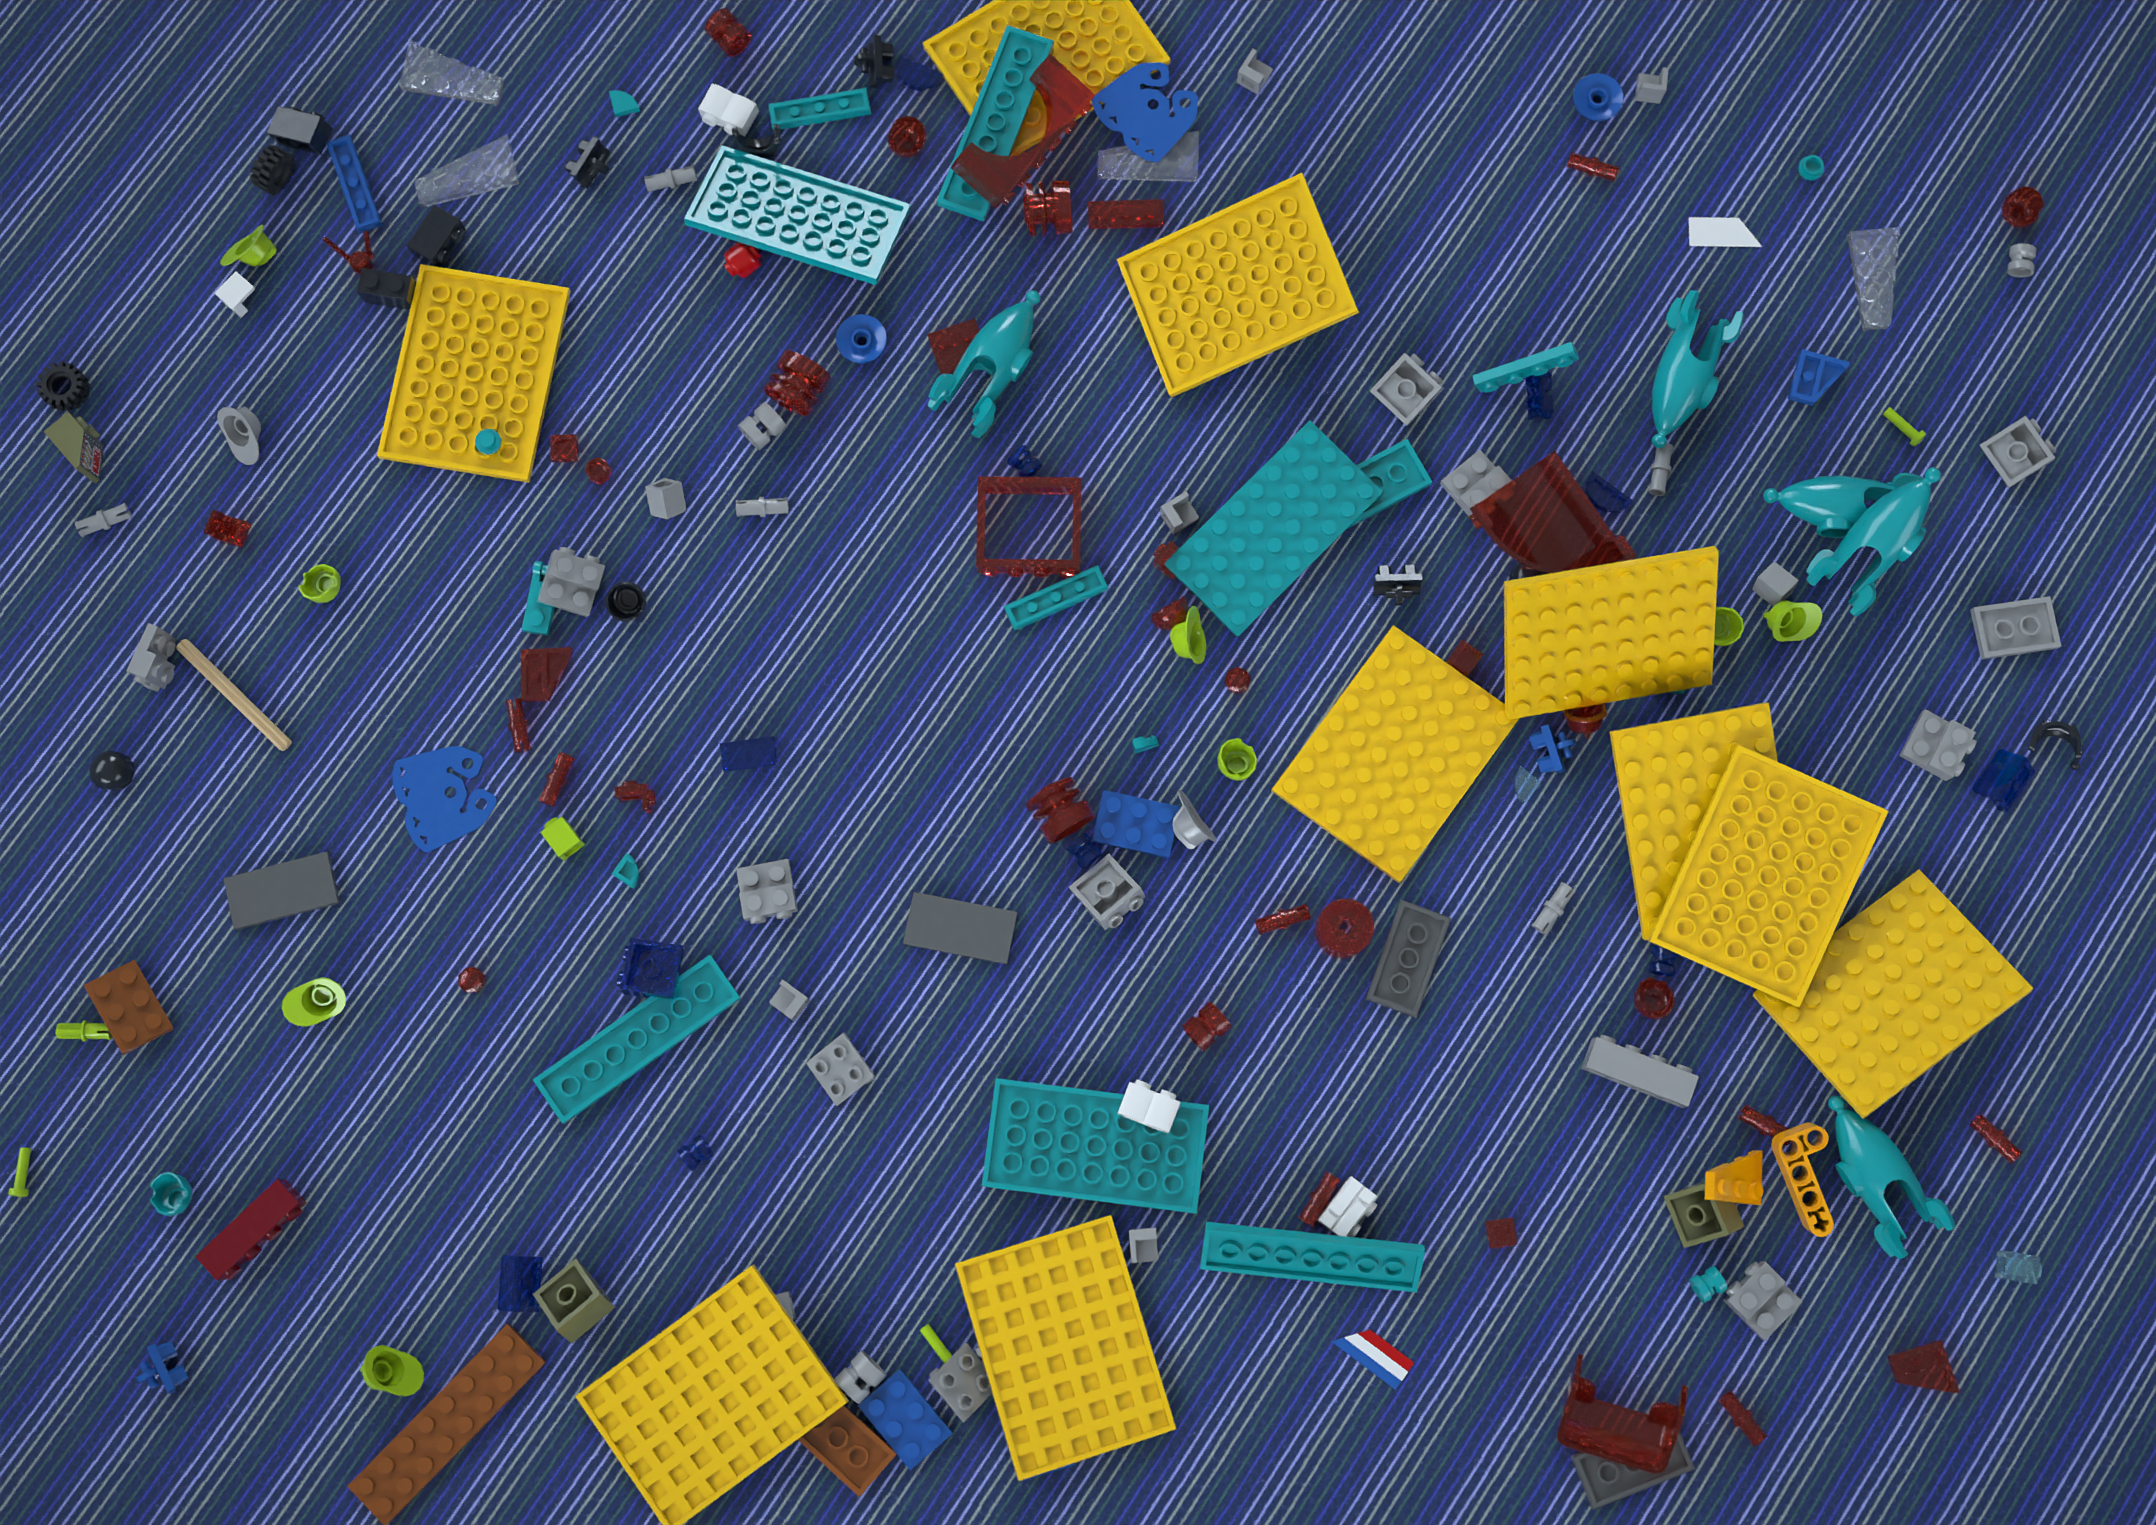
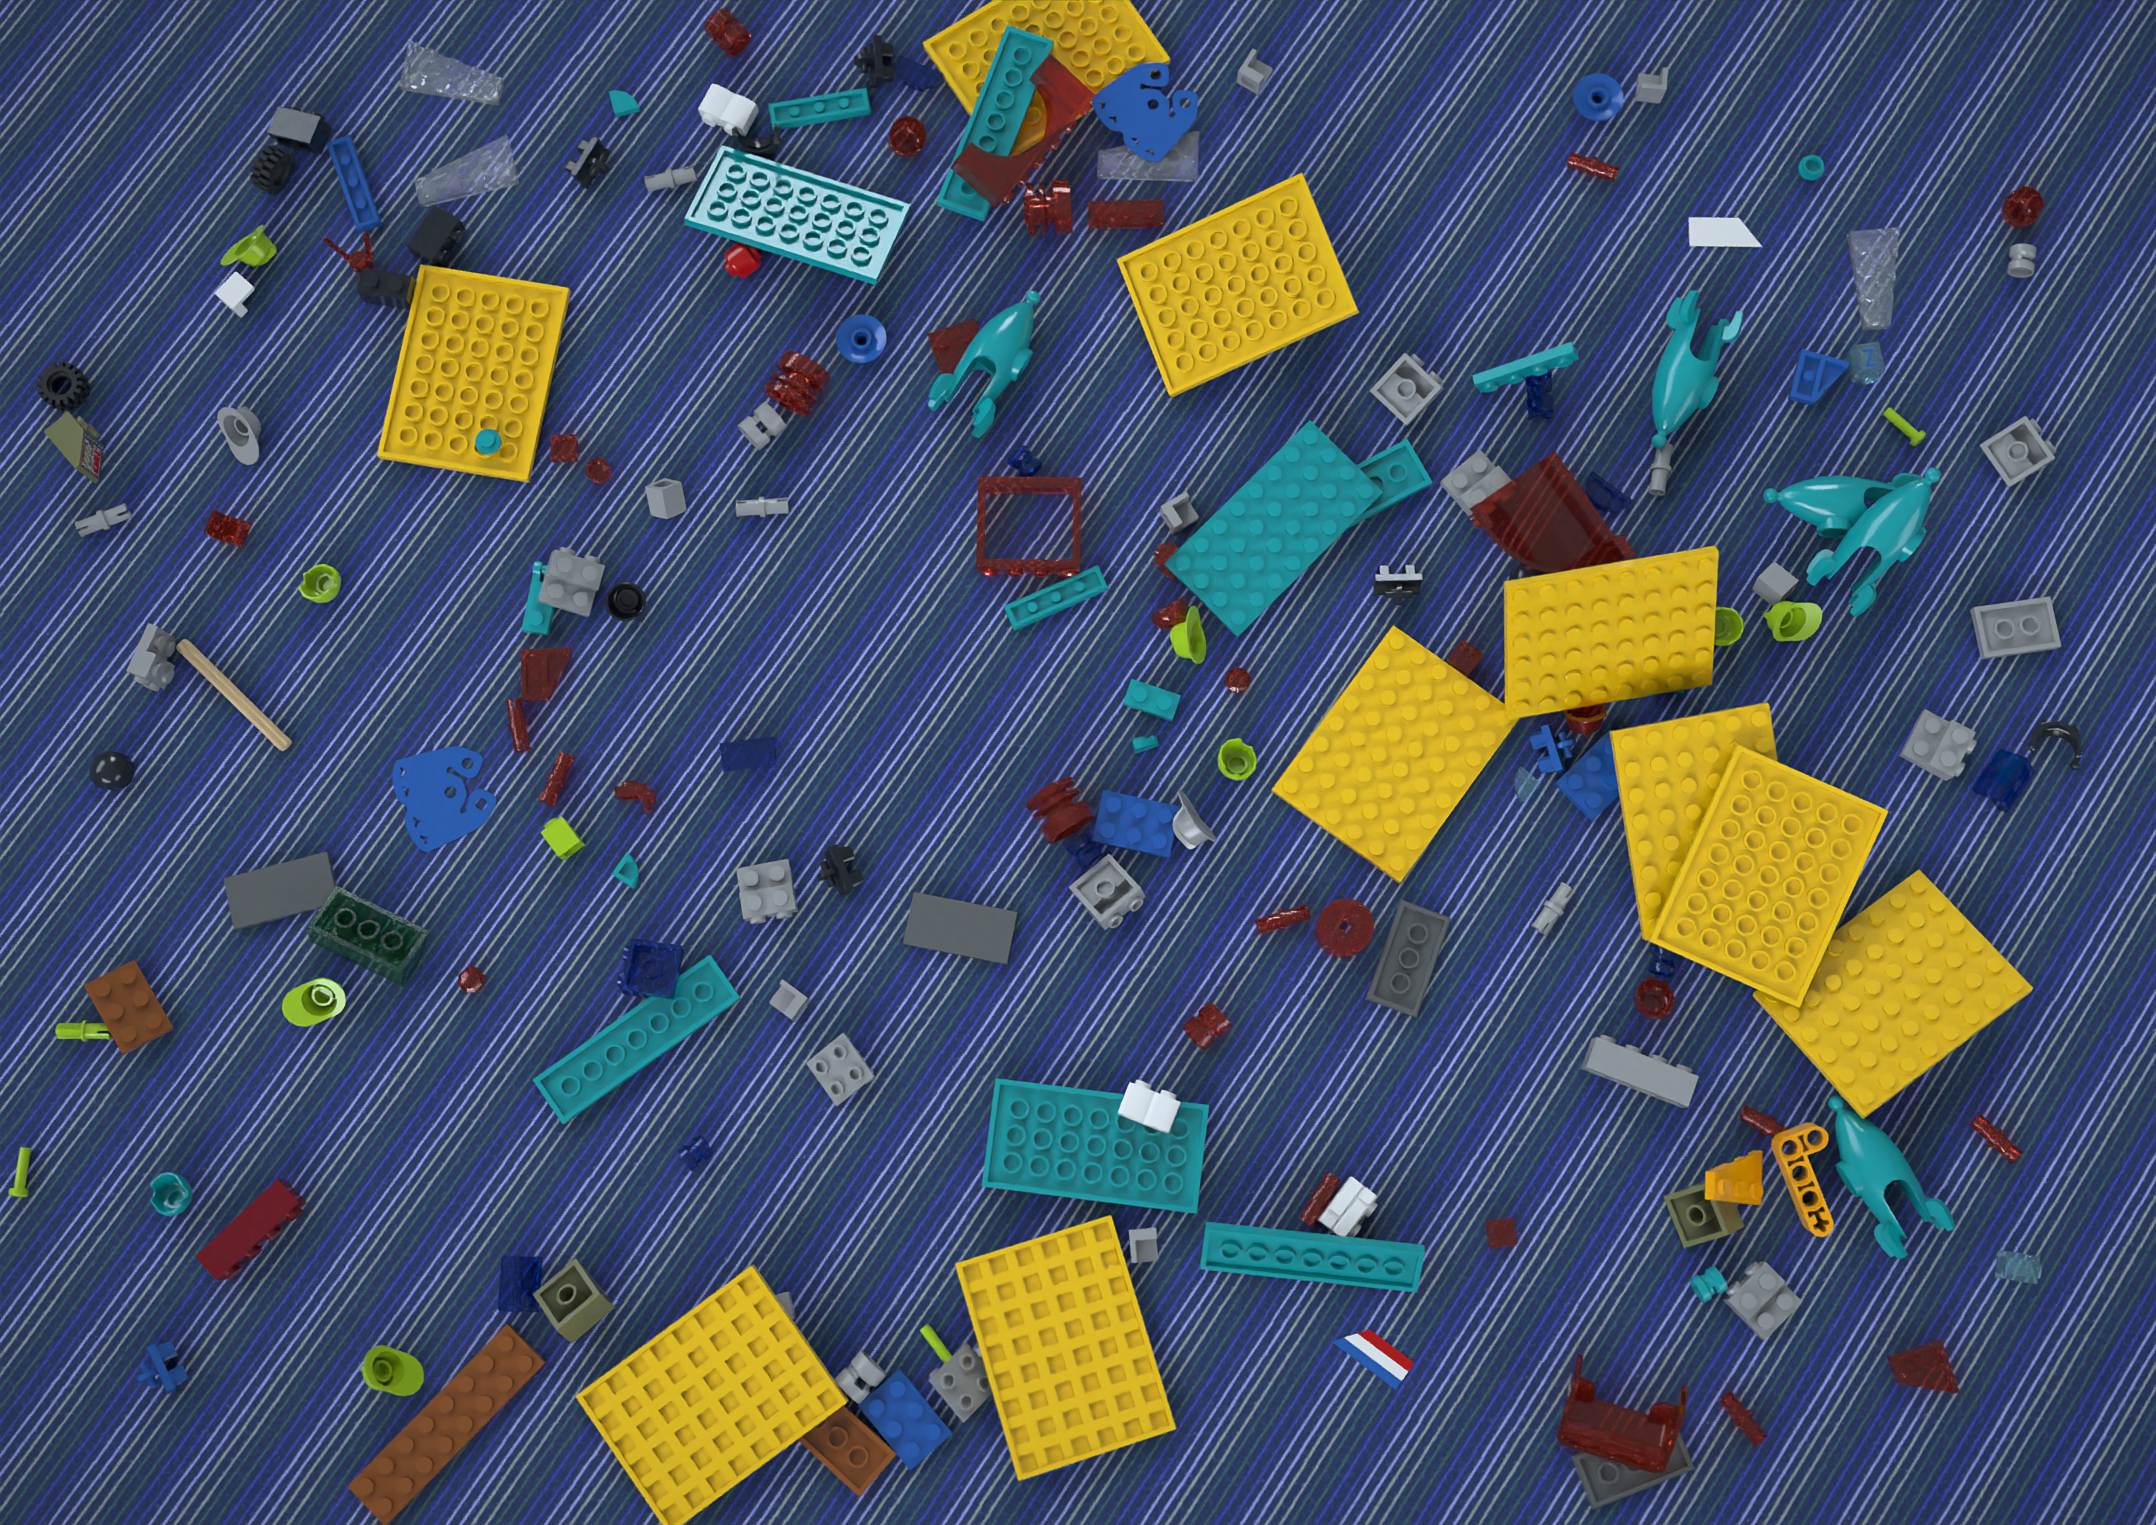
(368, 936): none -> slope
(835, 870): none -> black hips
(1151, 700): none -> teal plate
(1592, 779): none -> blue plate
(1866, 362): none -> clear light blue brick

